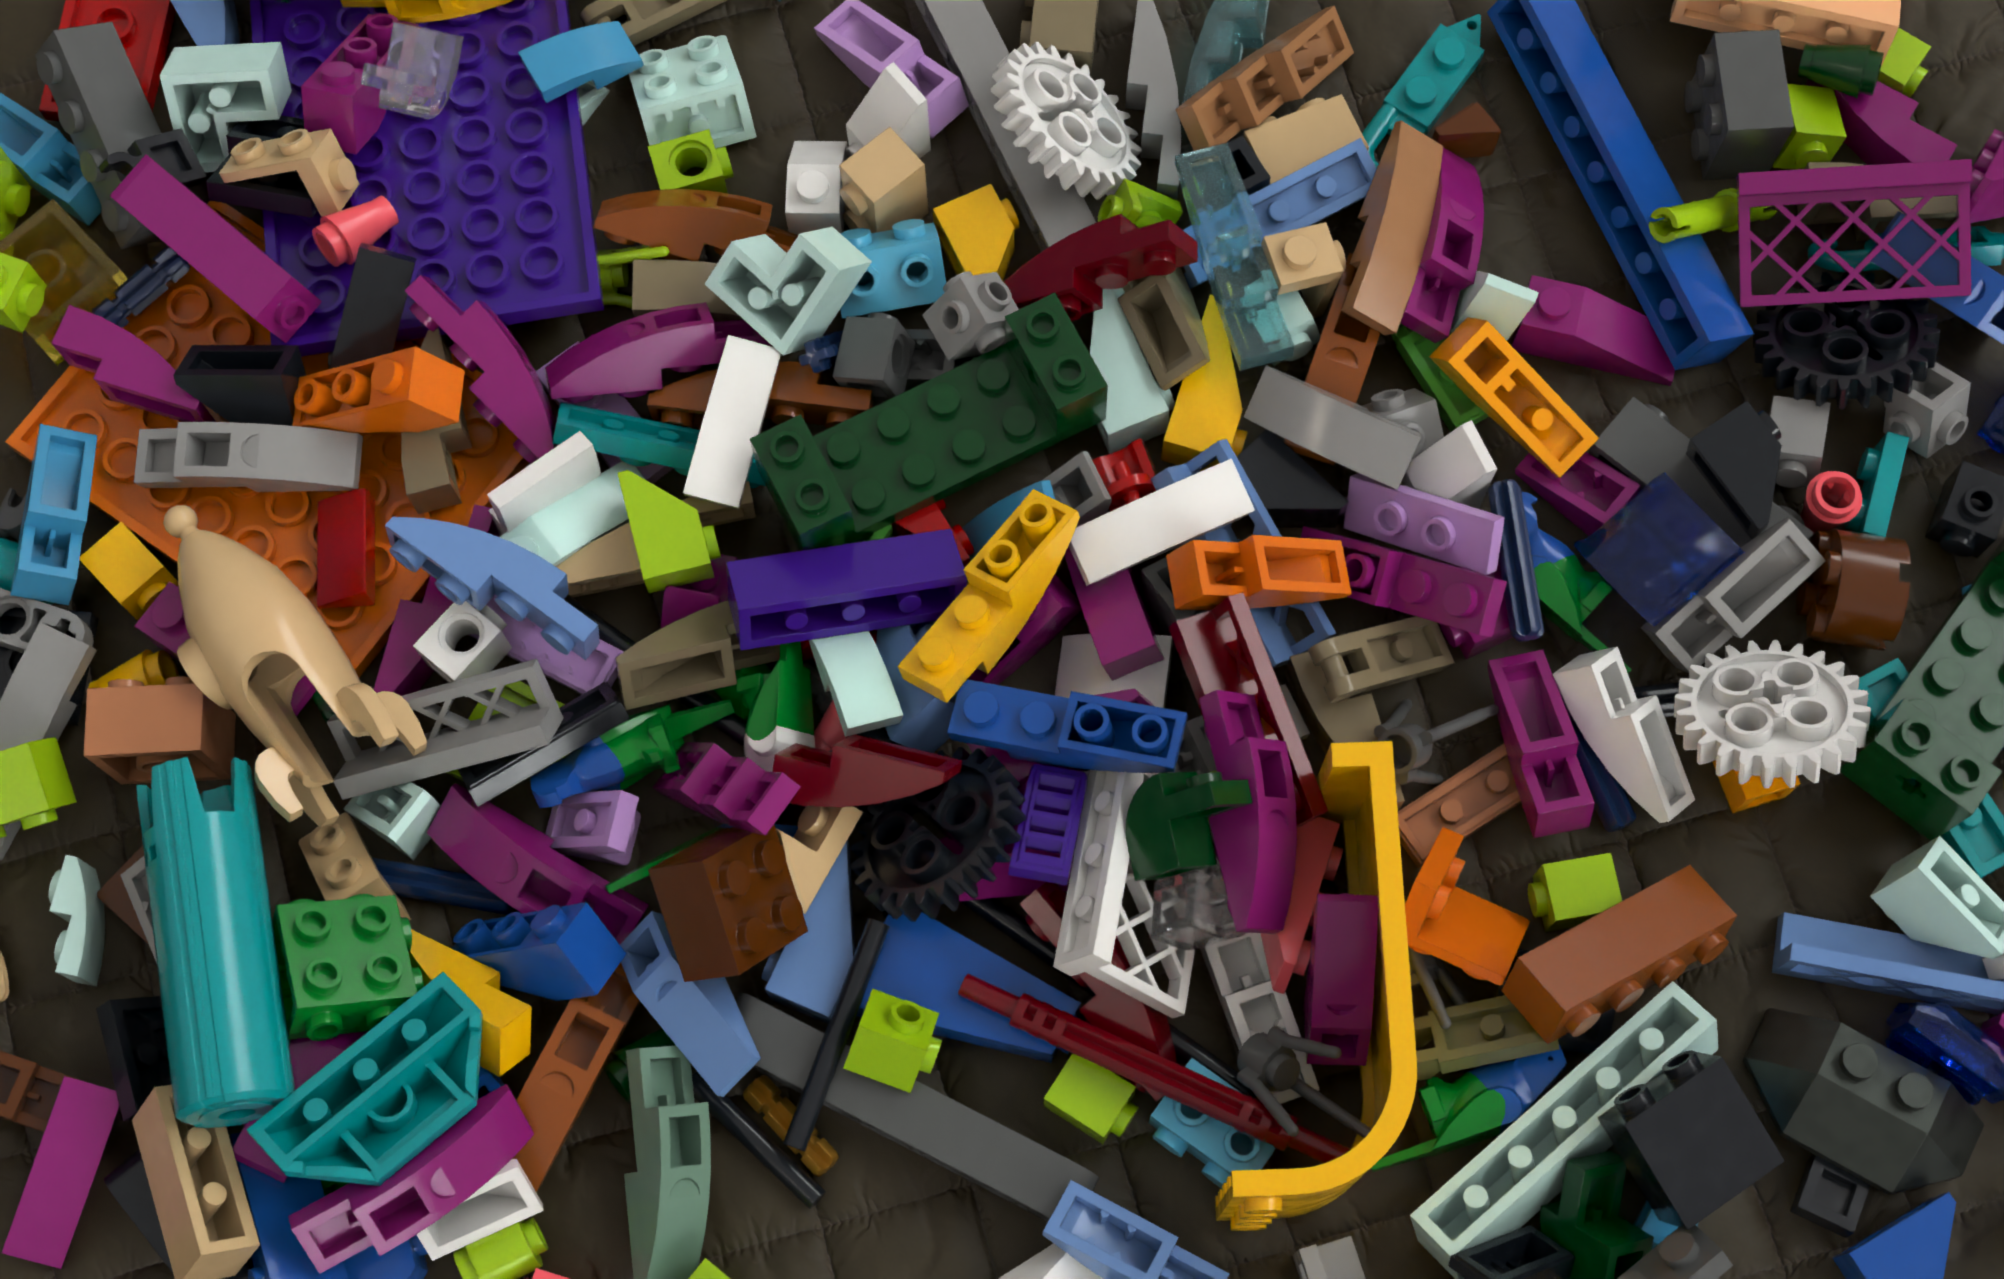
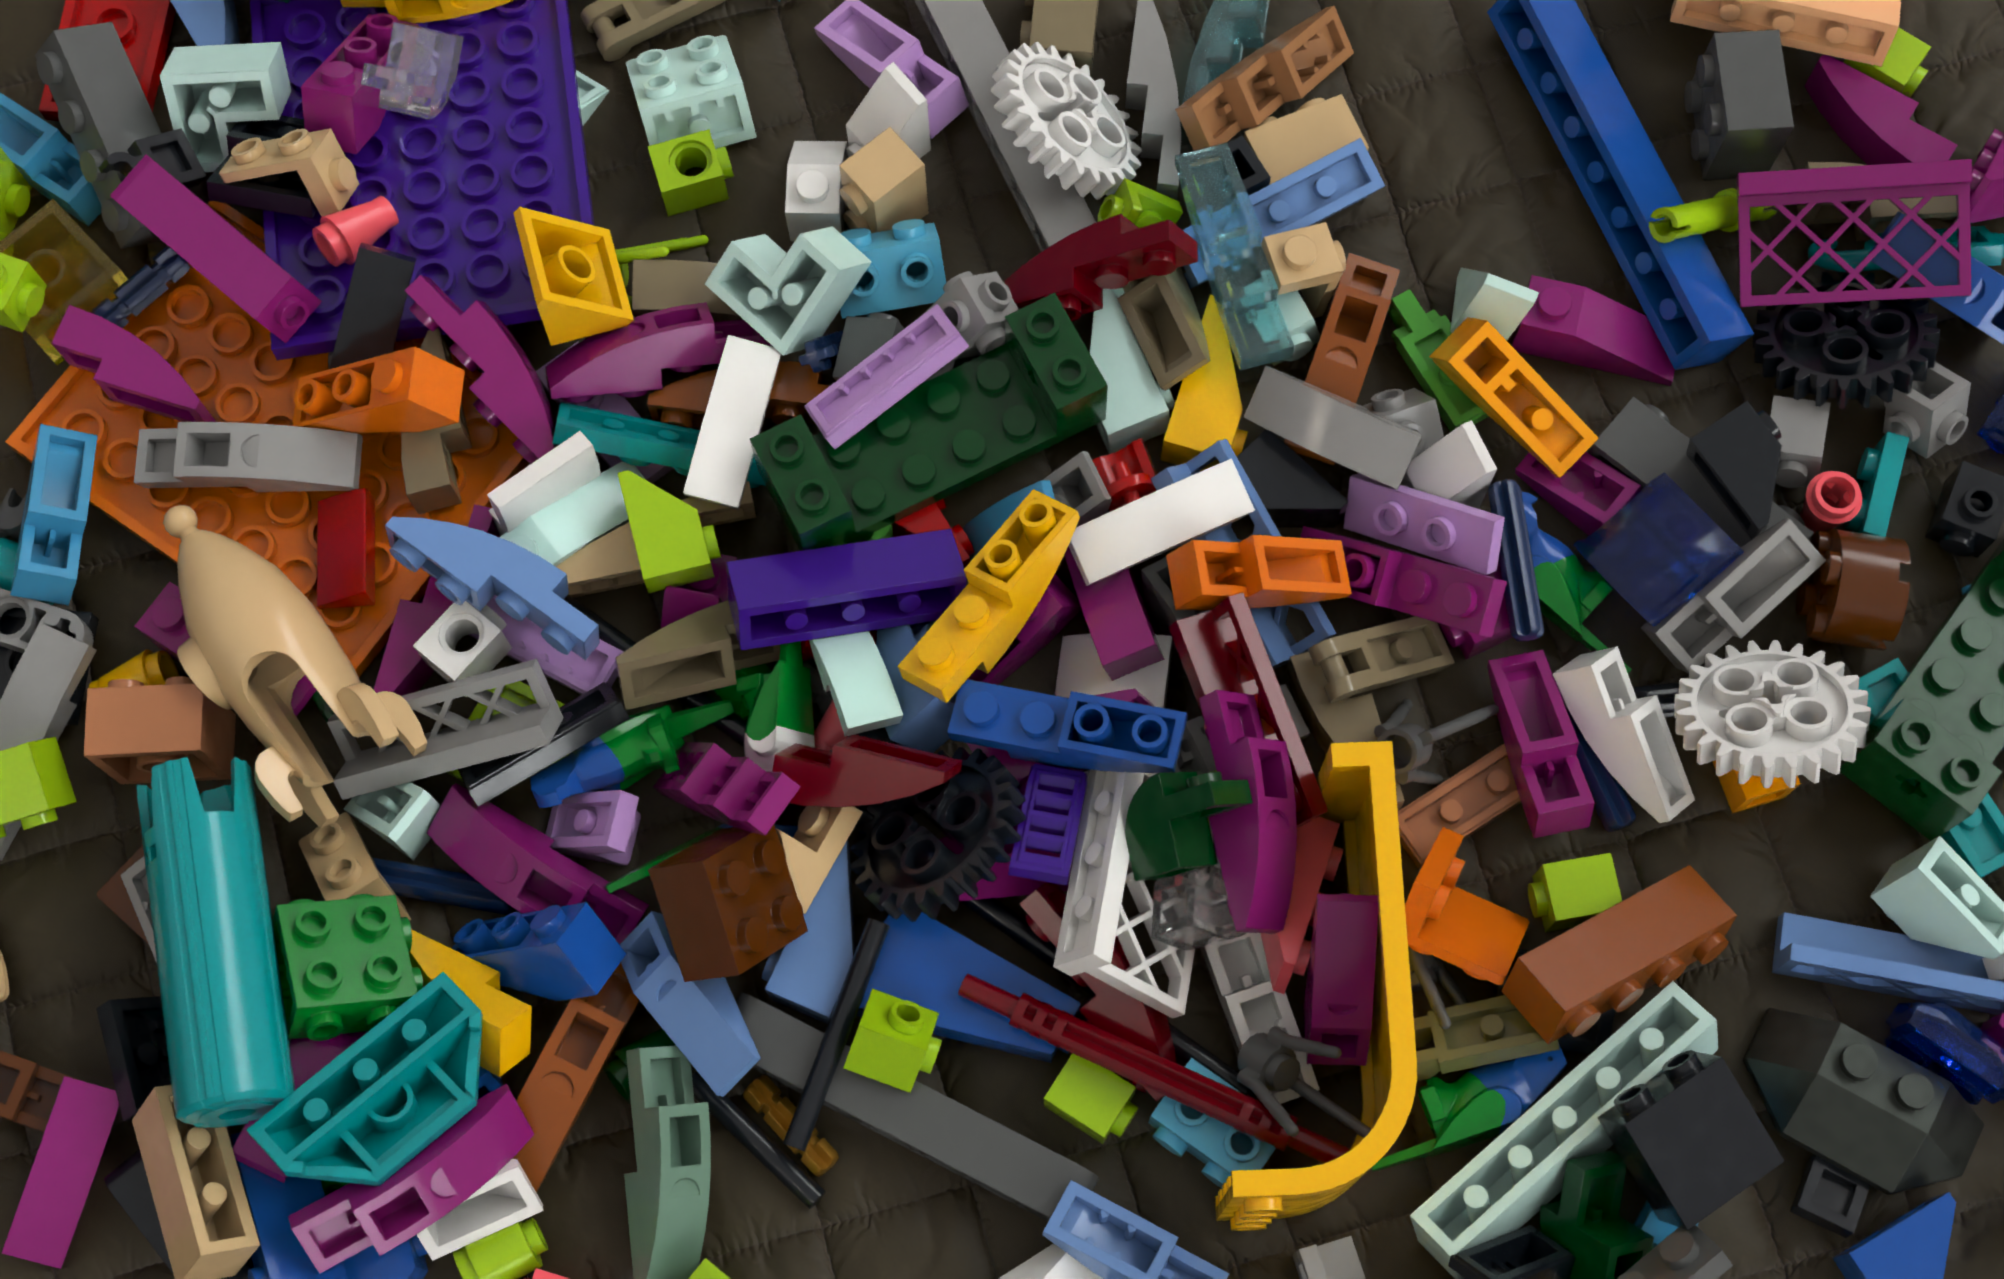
(75, 900): light aqua slope -> none
(127, 569): yellow brick -> none
(244, 381): black slope -> none
(572, 276): none -> yellow slope
(578, 56): dark azure slope -> none
(687, 220): dark orange slope -> none
(886, 376): none -> lavender plate
(977, 232): yellow slope -> none
(1395, 228): medium nougat slope -> none
(1429, 81): teal plate -> none
(1450, 250): magenta slope -> none
(1468, 132): reddish brown slope -> none
(1816, 129): lime brick -> none
(1842, 67): dark green cone -> none

